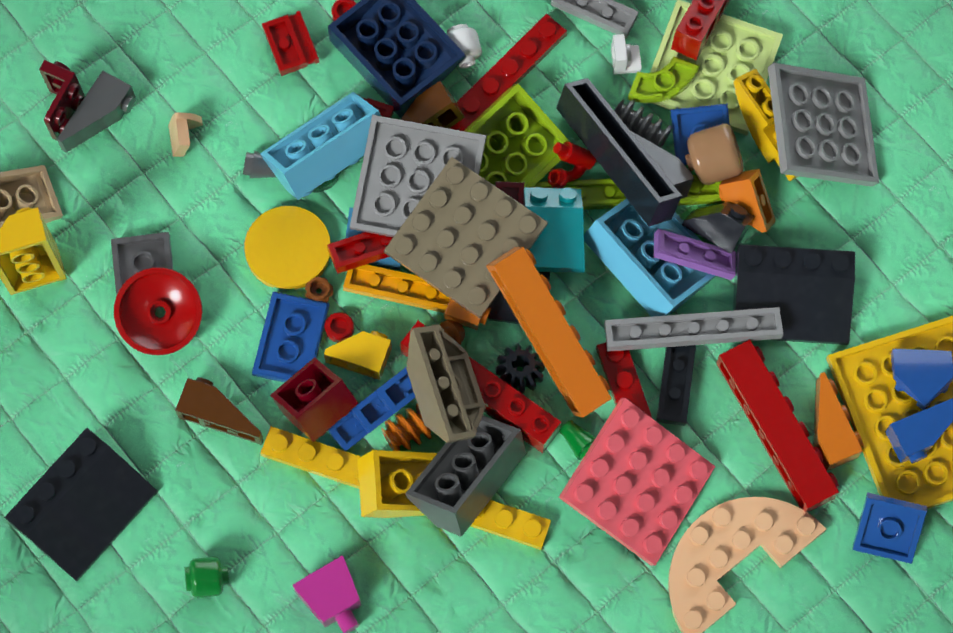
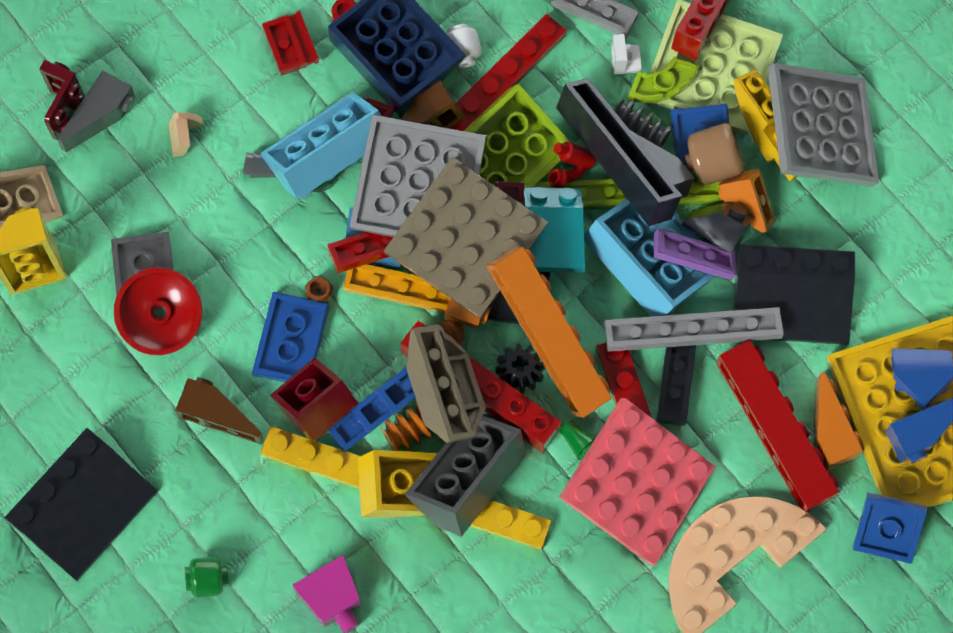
(287, 247): yellow tile -> none
(339, 327): red tile -> none
(361, 353): yellow slope -> none

